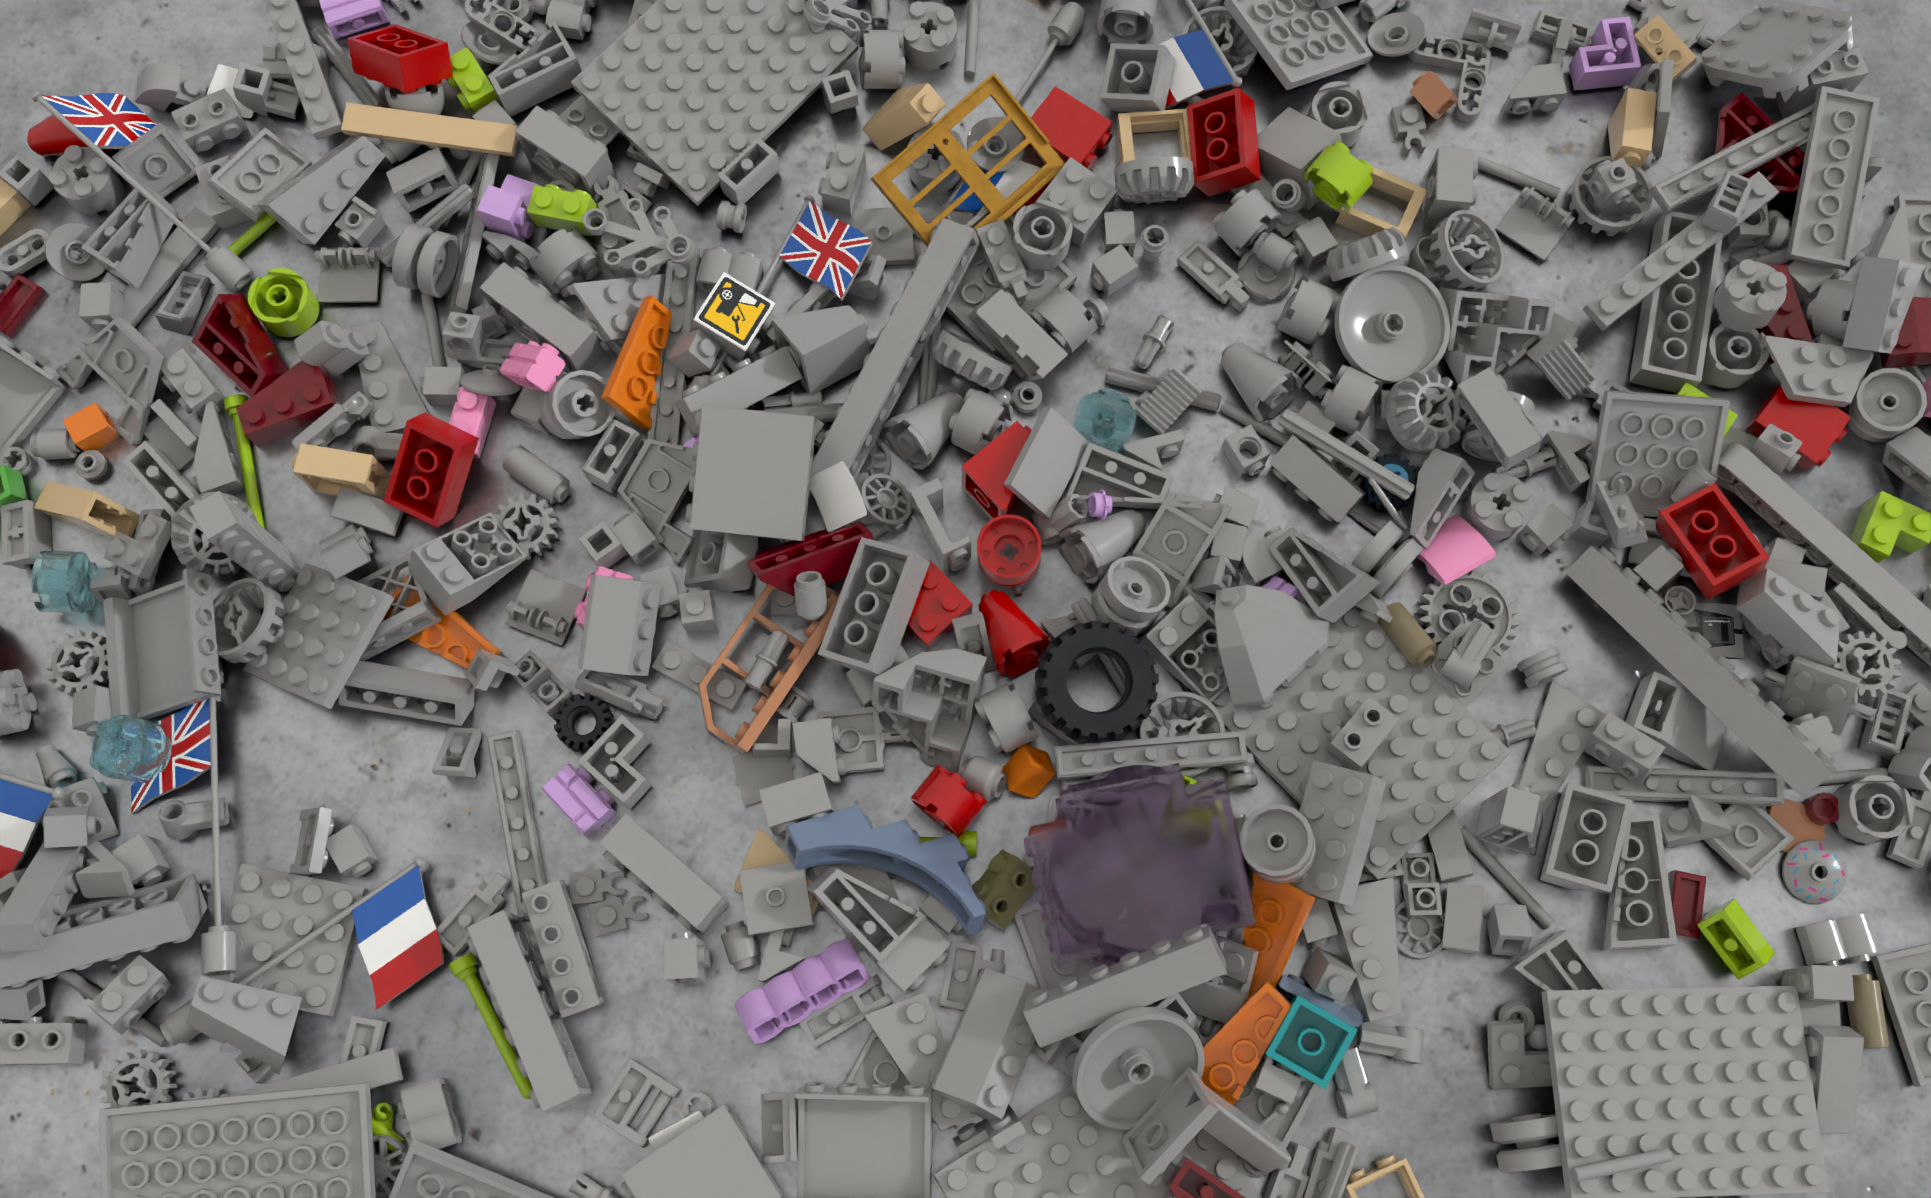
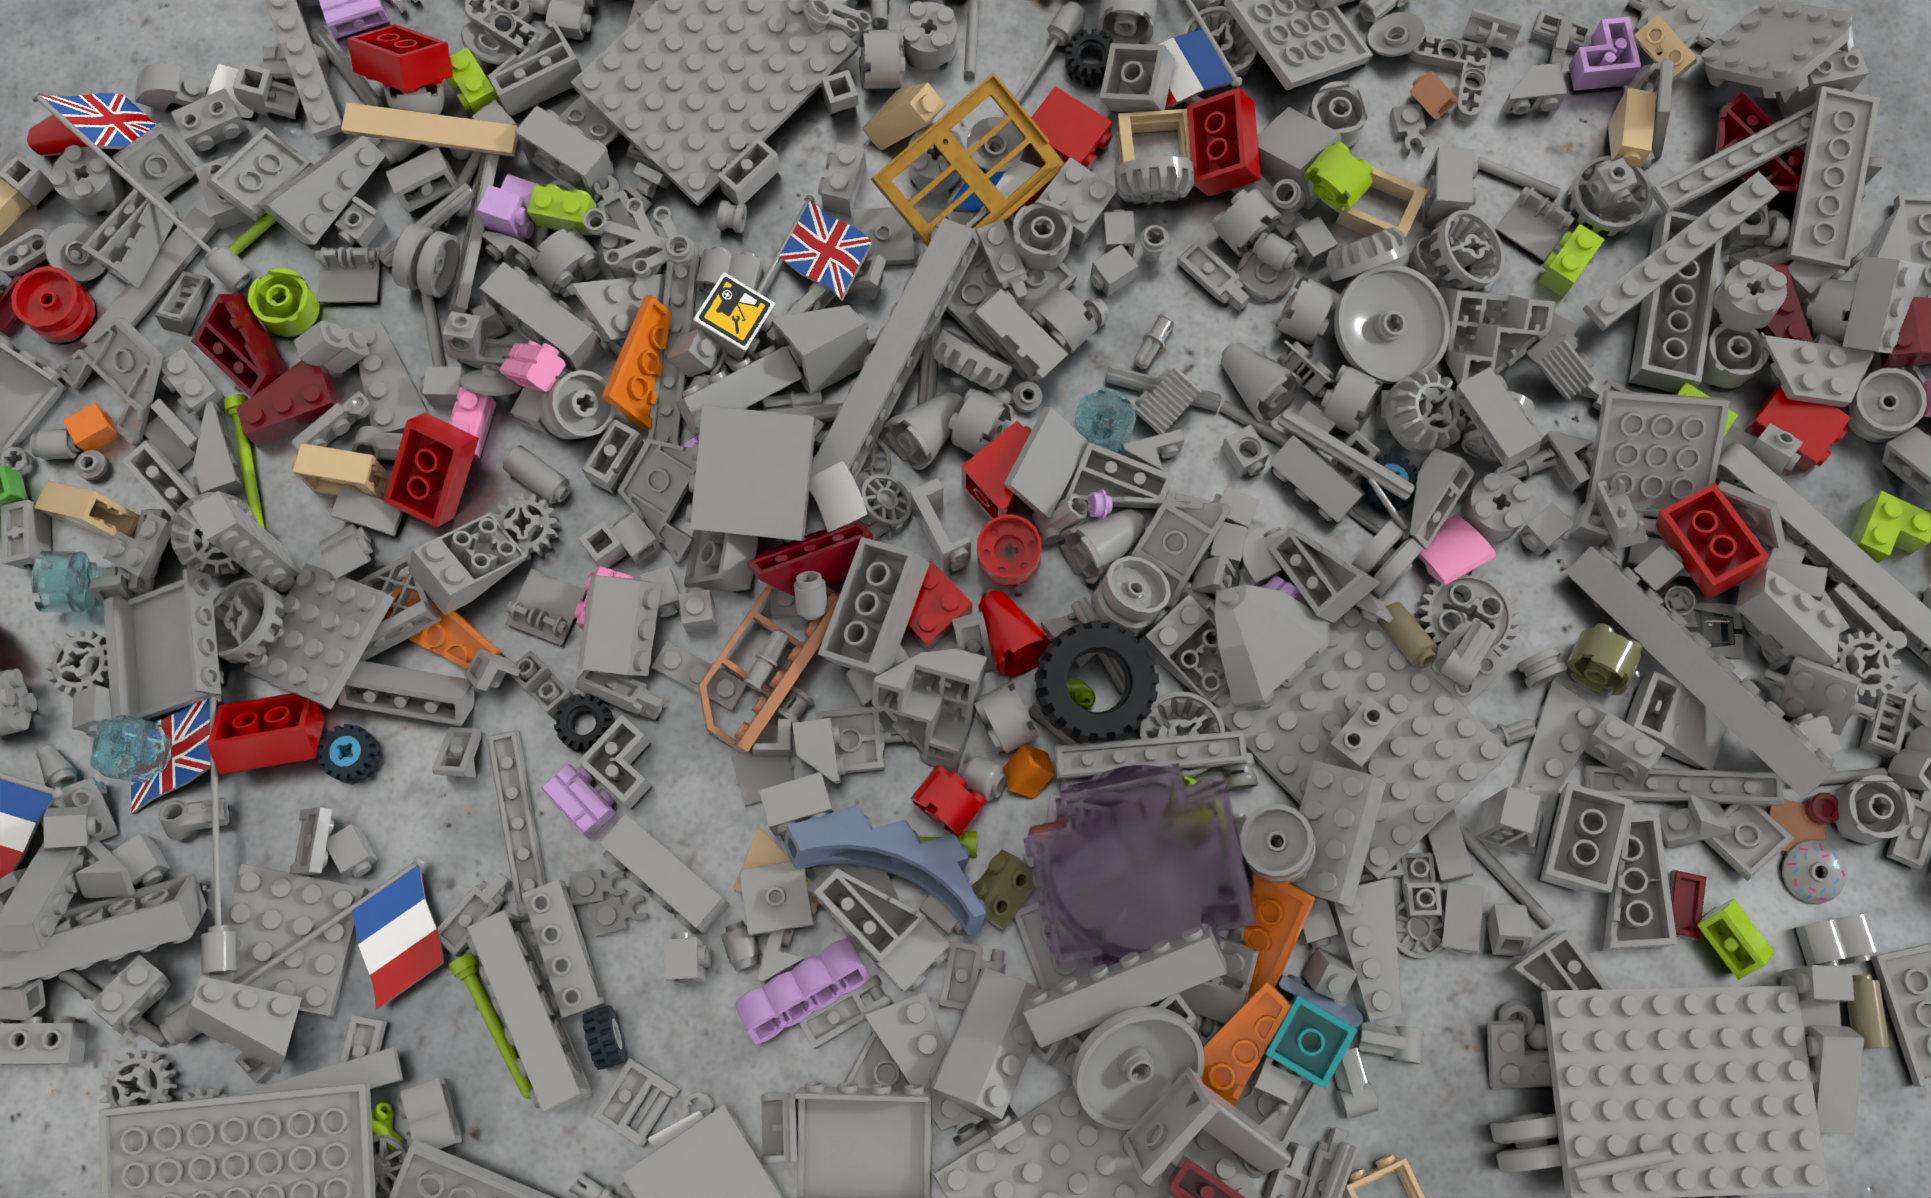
(53, 304): none -> red wheel
(100, 304): light grey brick -> none
(265, 732): none -> red brick
(357, 760): none -> black wheel
(604, 1037): none -> black wheel
(1081, 692): none -> lime arm
(1082, 44): none -> black tyre
(1575, 254): none -> lime brick
(1604, 660): none -> olive brick
(1693, 481): light grey cone -> none
(1727, 203): light grey slope -> none
(1757, 512): none -> light grey plate

